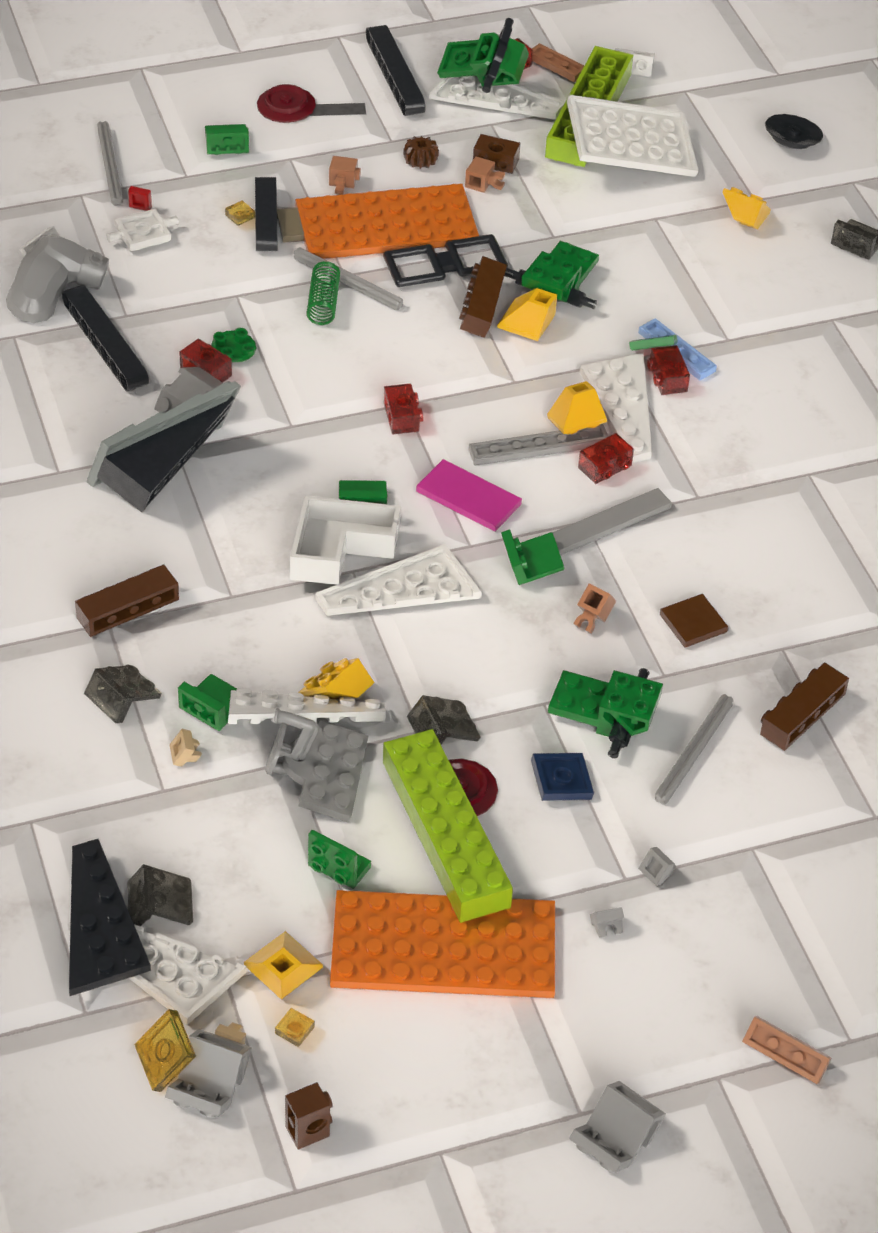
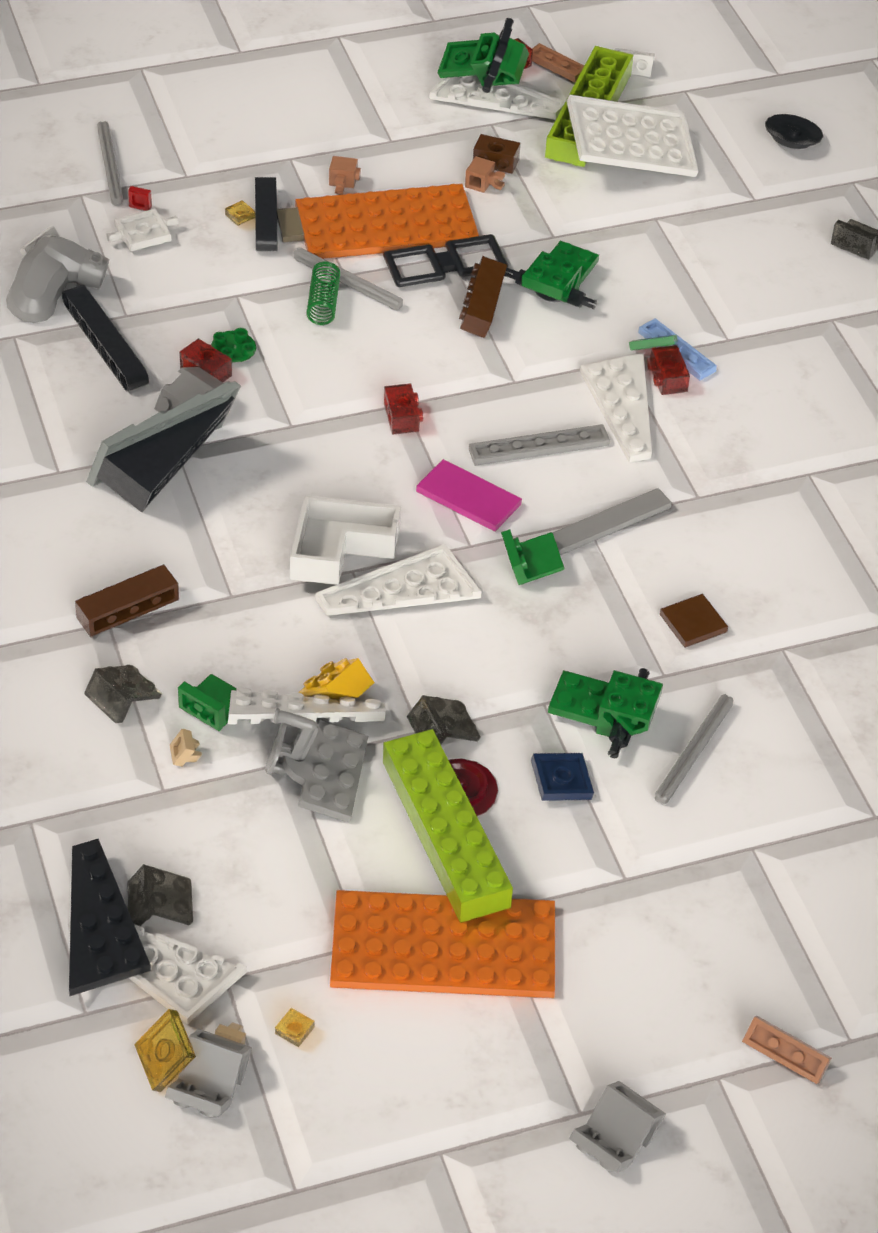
(227, 139): green bracket -> none
(283, 965): yellow slope -> none
(286, 103): dark red piece -> none
(308, 1115): reddish brown brick -> none
(336, 860): green bracket -> none
(339, 109): flat silver sticker -> none
(363, 491): green bracket -> none
(395, 70): black beam -> none
(421, 152): reddish brown gear -> none
(530, 314): yellow slope -> none
(577, 409): yellow slope -> none
(594, 604): nougat brick -> none
(605, 458): clear red brick -> none
(608, 917): light grey tile -> none
(657, 866): light grey tile -> none
(746, 210): yellow slope -> none
(803, 706): reddish brown brick -> none

